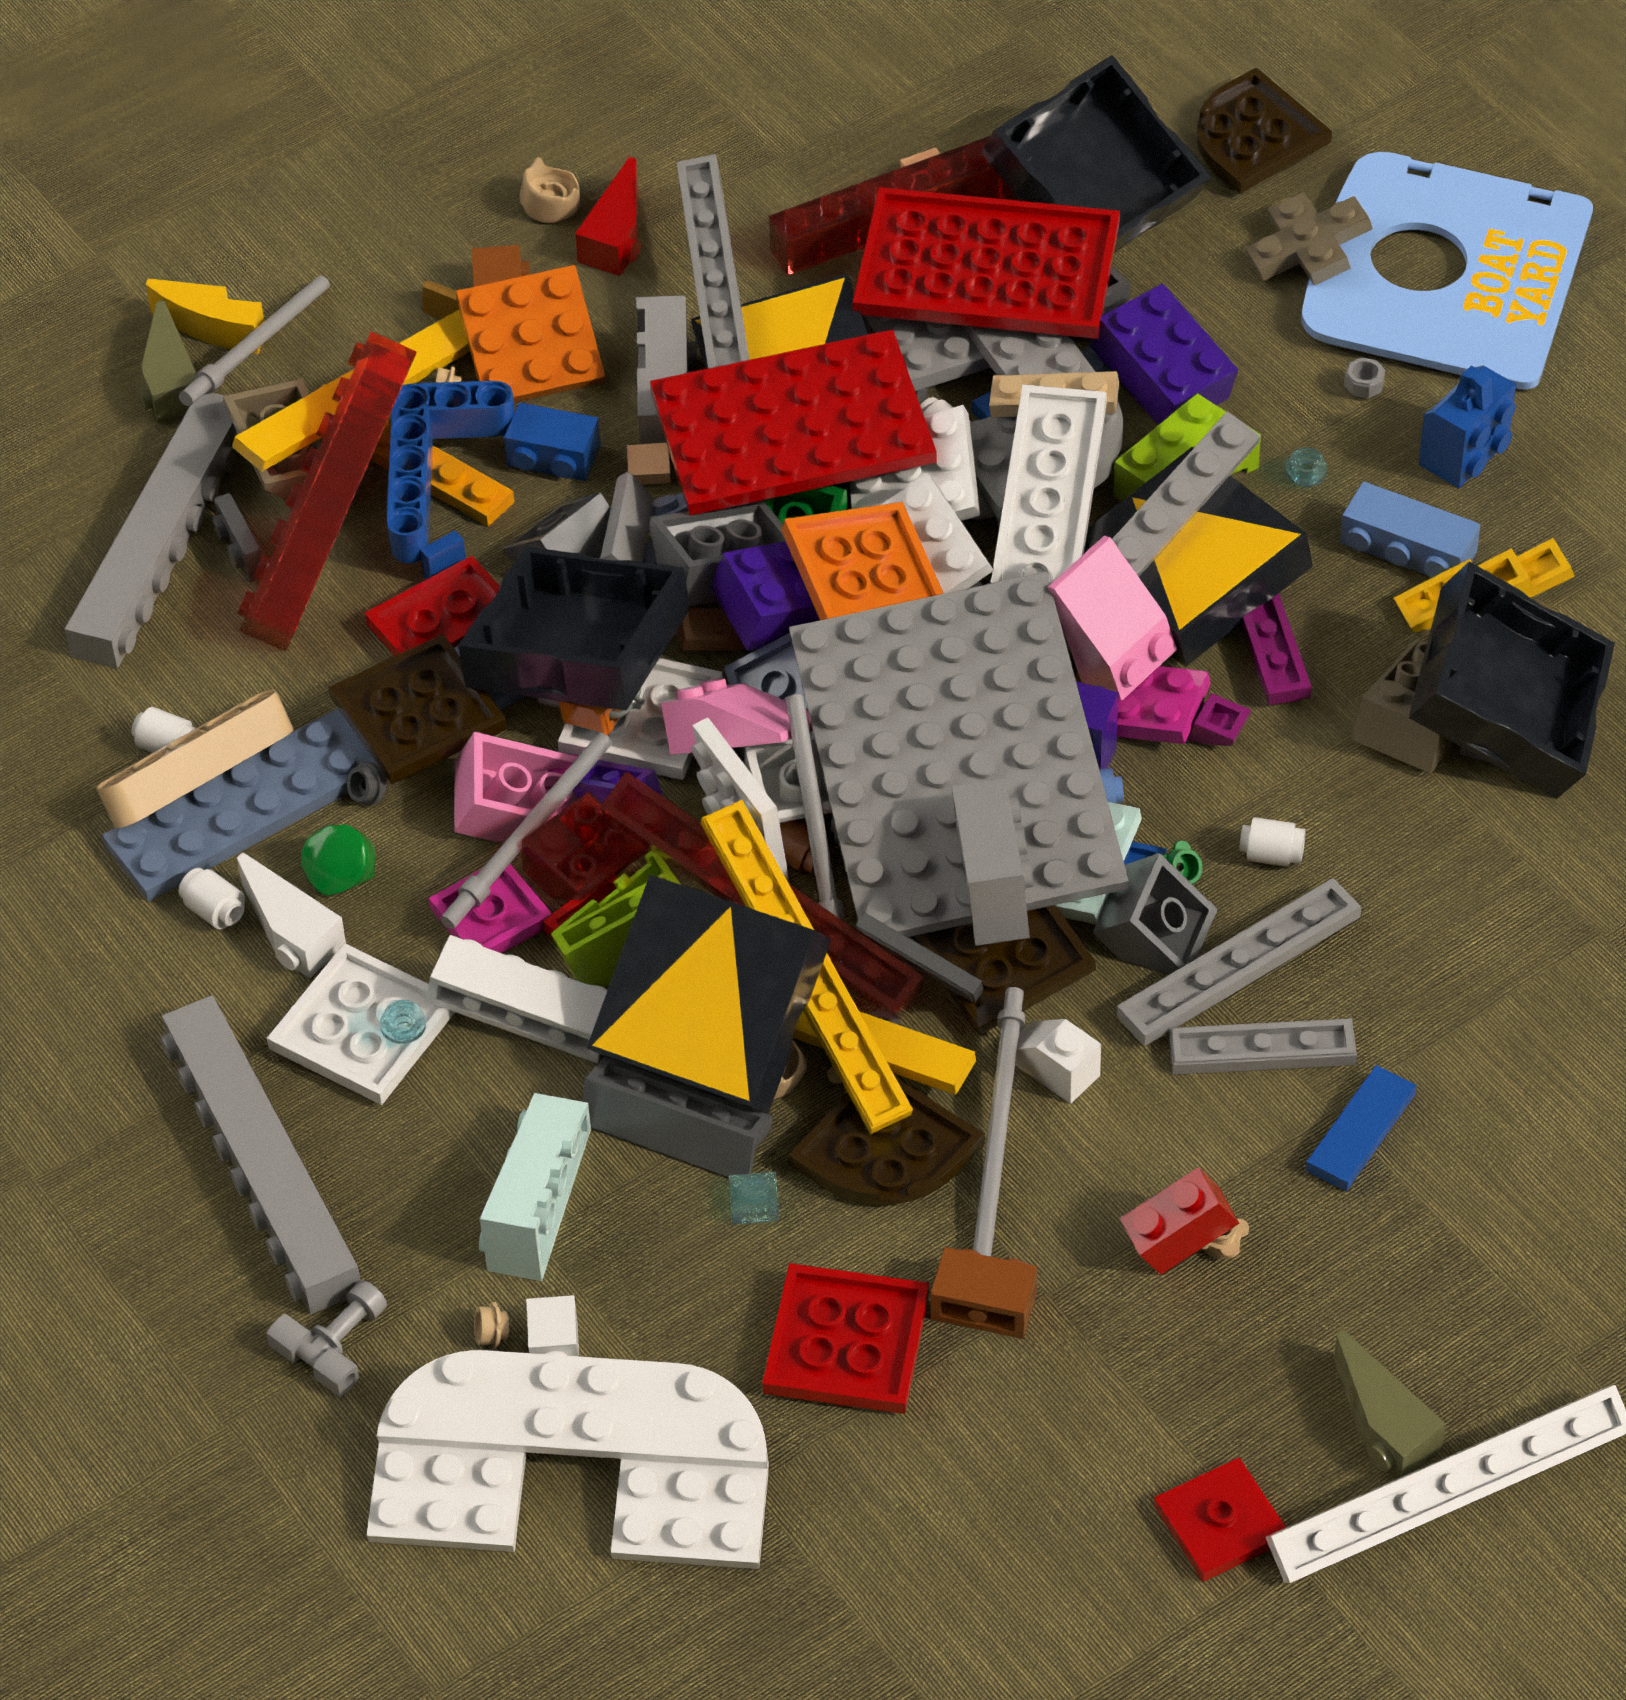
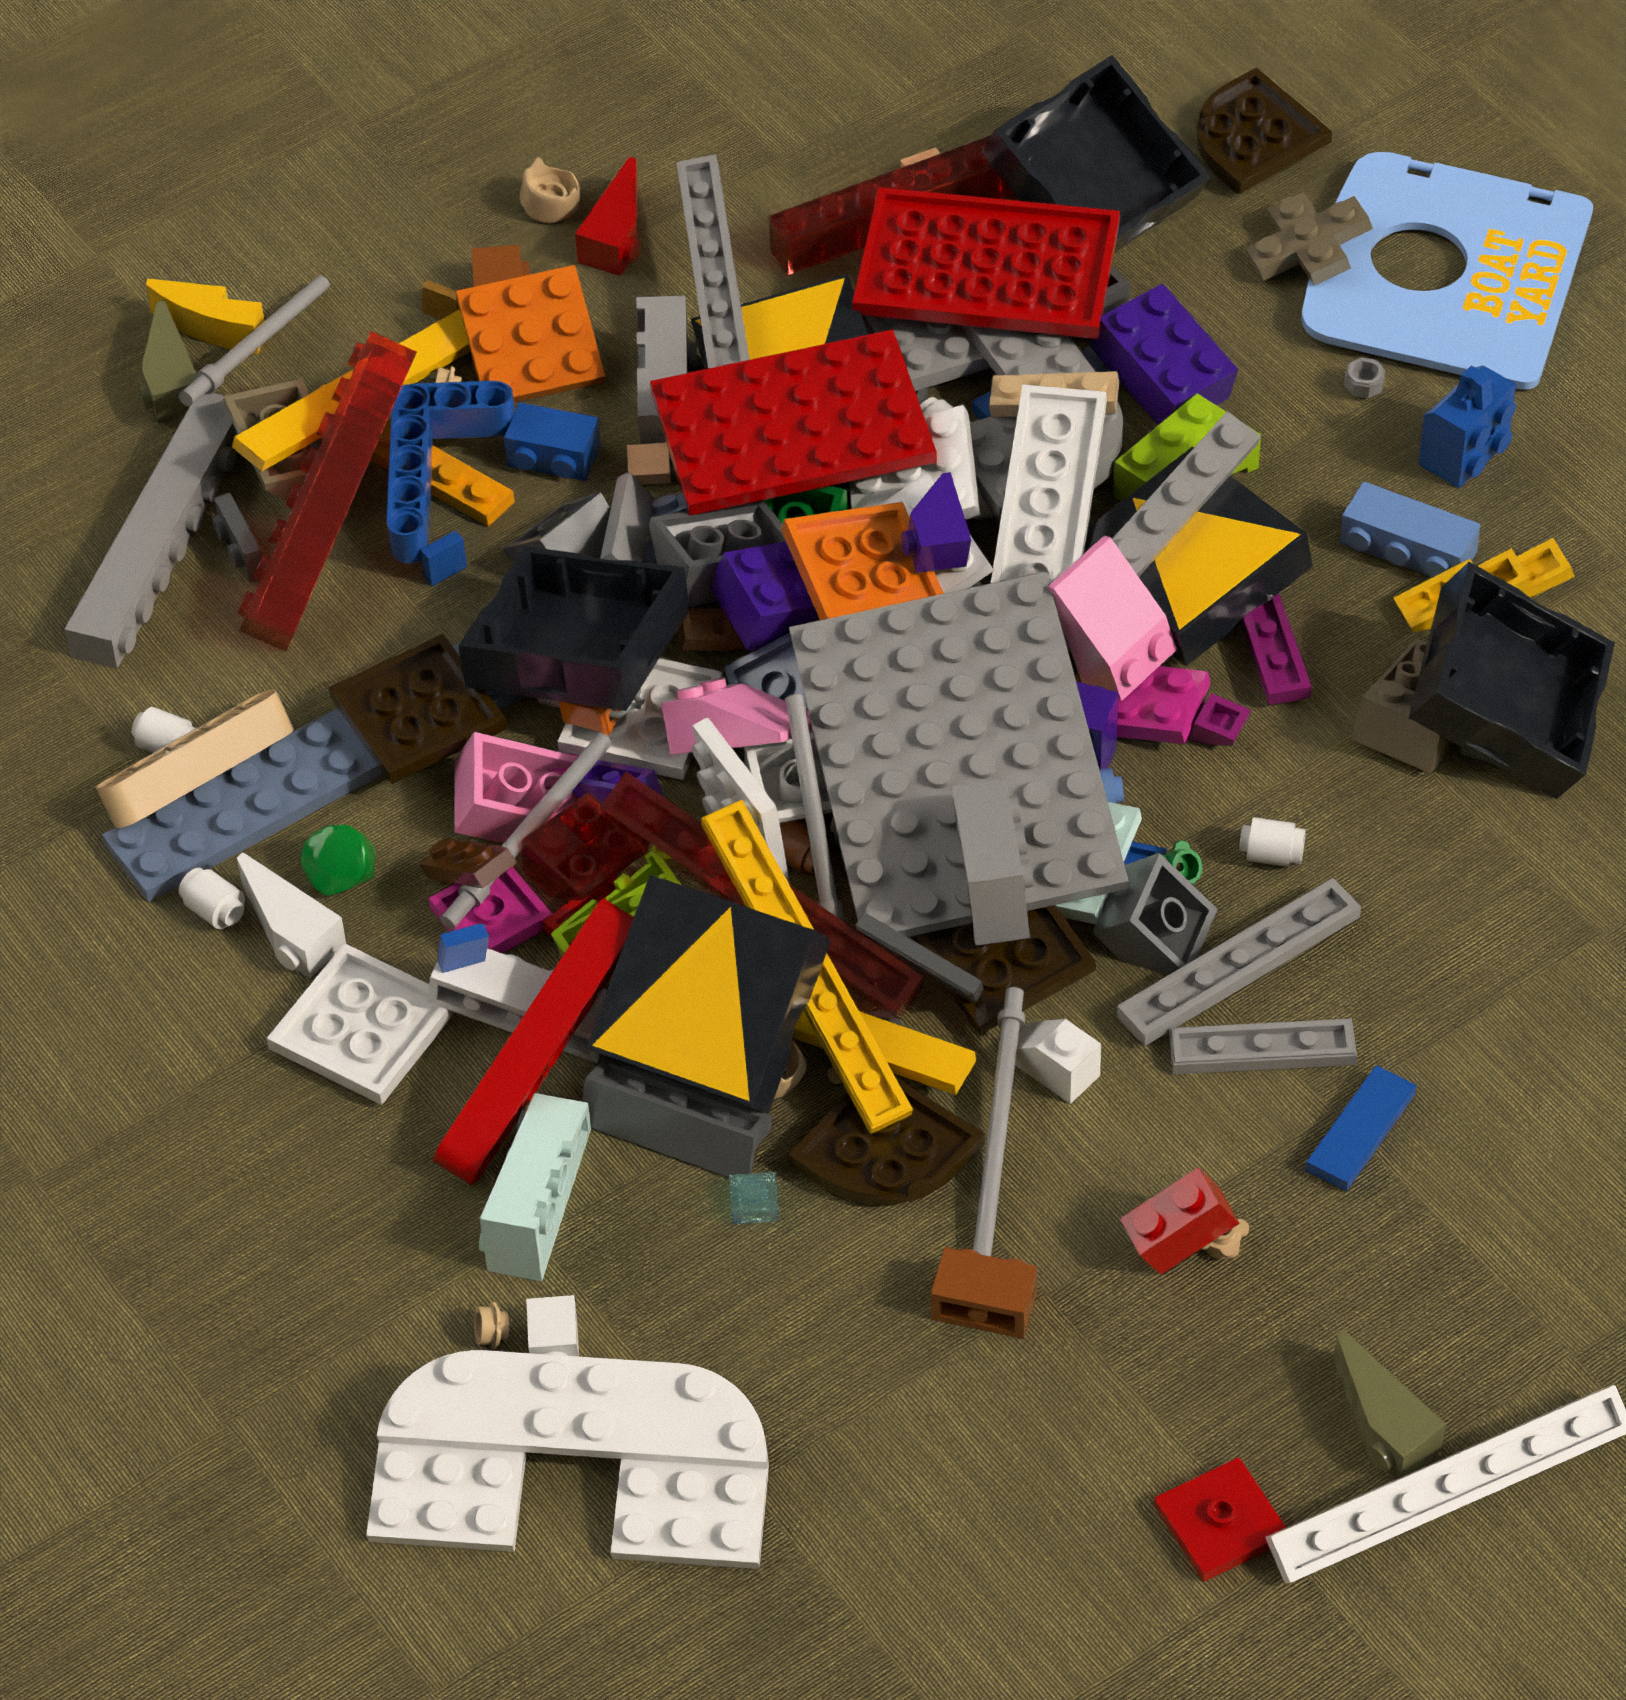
(261, 1155): light grey brick -> none
(322, 1345): light grey bar -> none
(366, 783): dark grey plate -> none
(402, 1012): clear light blue plate -> none
(434, 607): red plate -> none
(462, 947): none -> blue tile
(466, 862): none -> reddish brown plate
(535, 1044): none -> red beam
(846, 1338): red plate -> none
(937, 529): none -> dark purple slope
(1306, 467): clear light blue plate -> none

